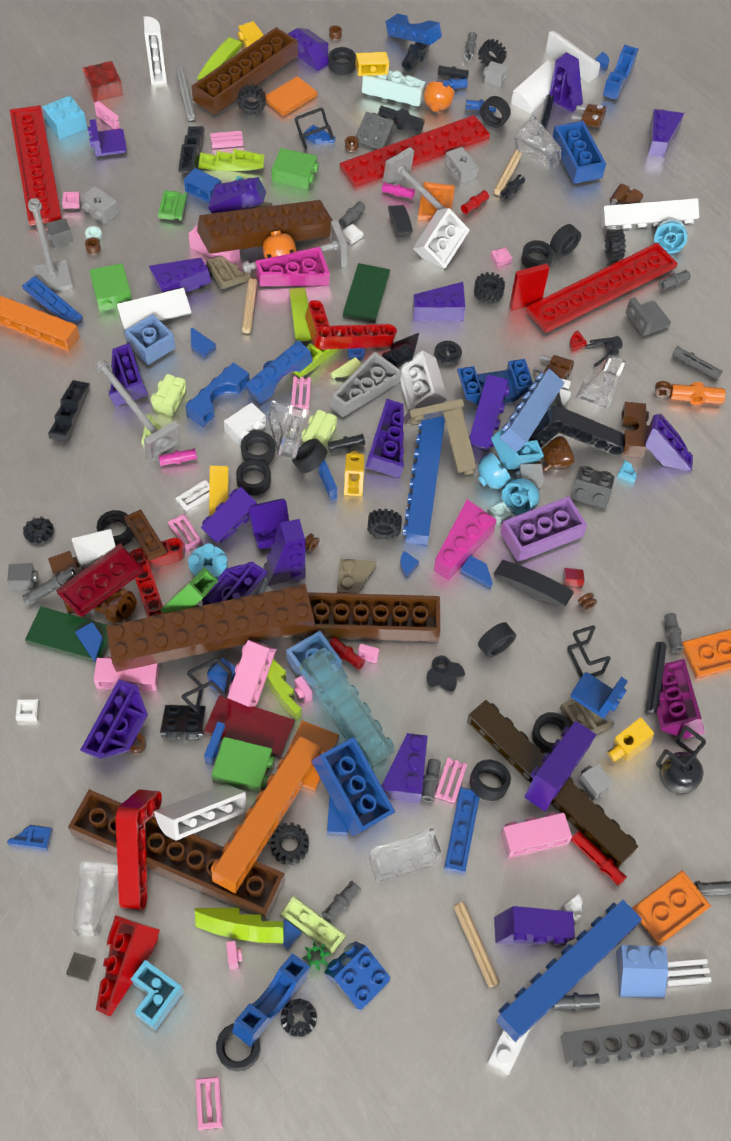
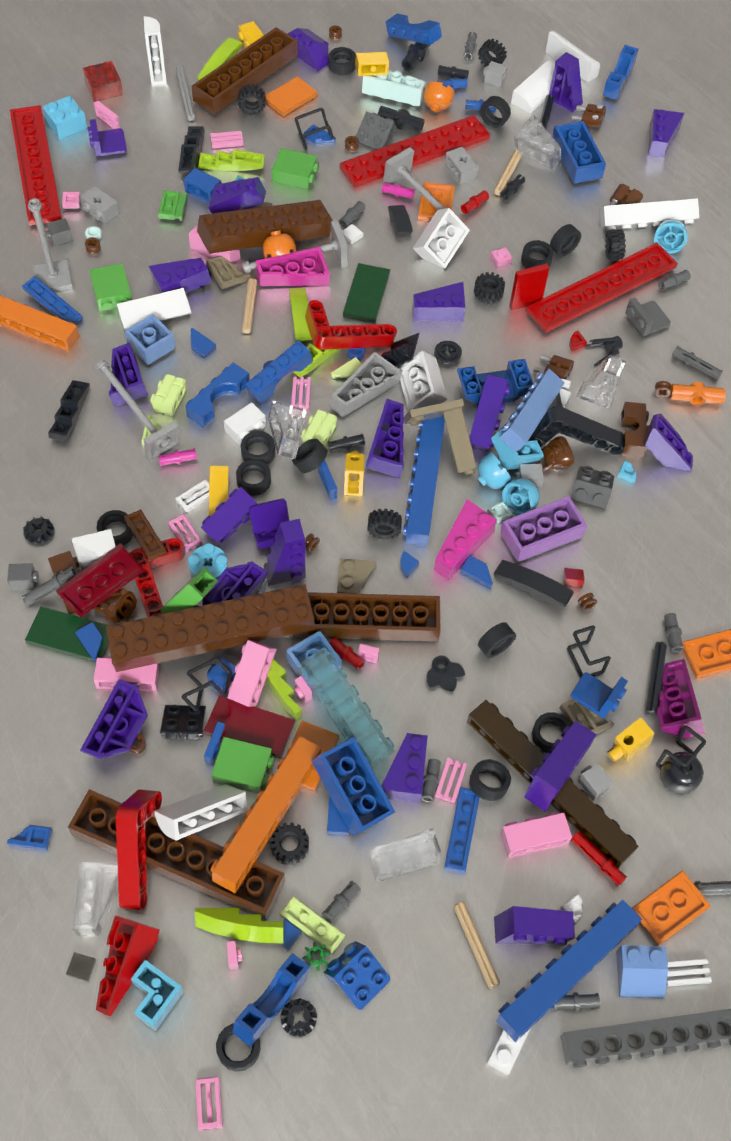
(27, 710): white tile -> none
(603, 59): blue tile -> none

